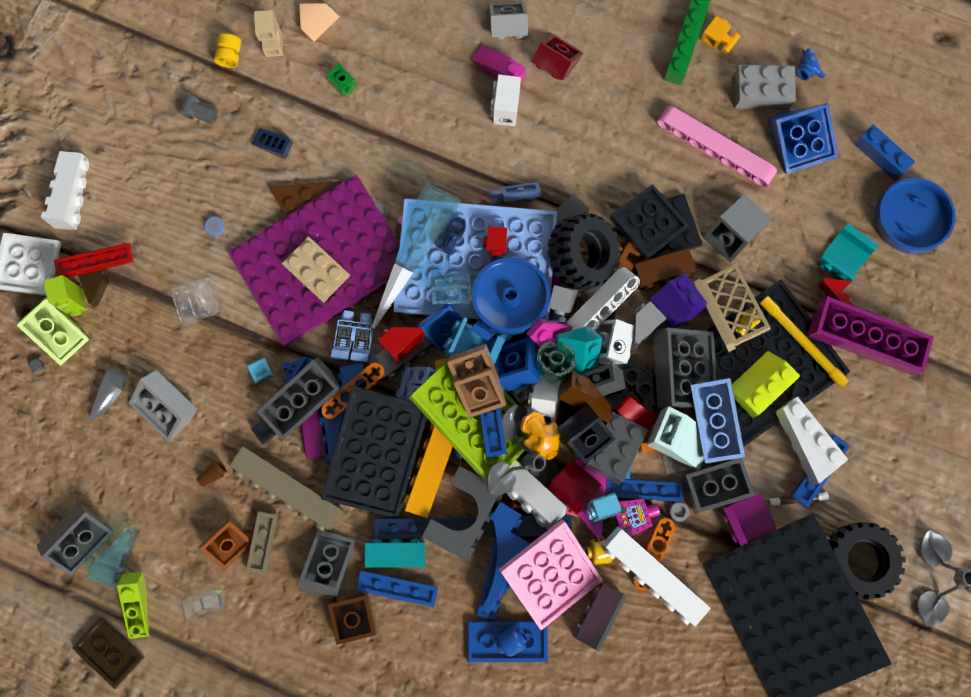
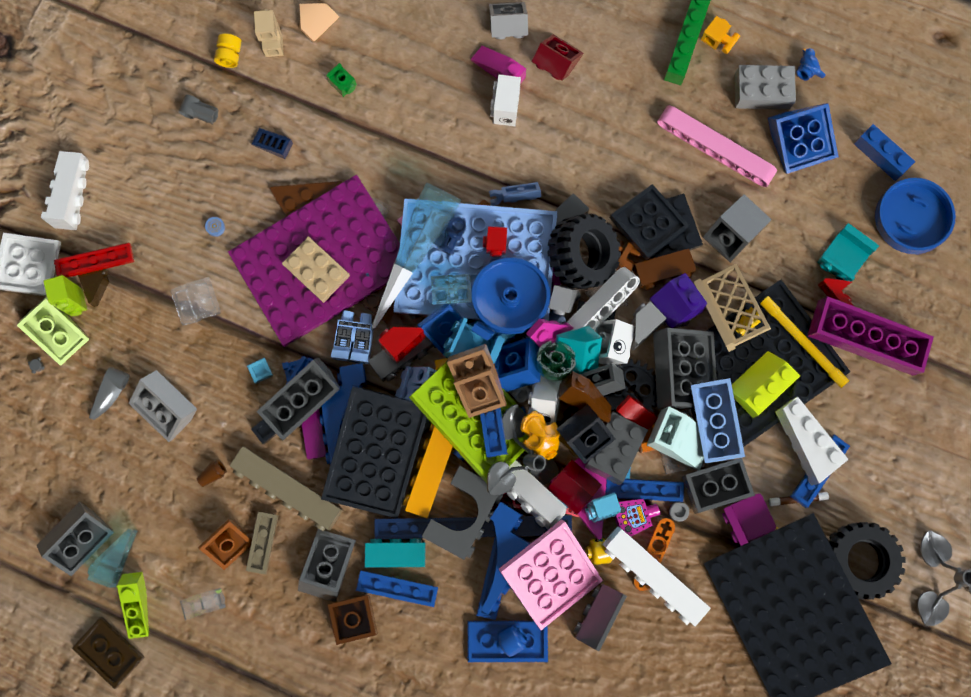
(348, 387): orange beam -> none

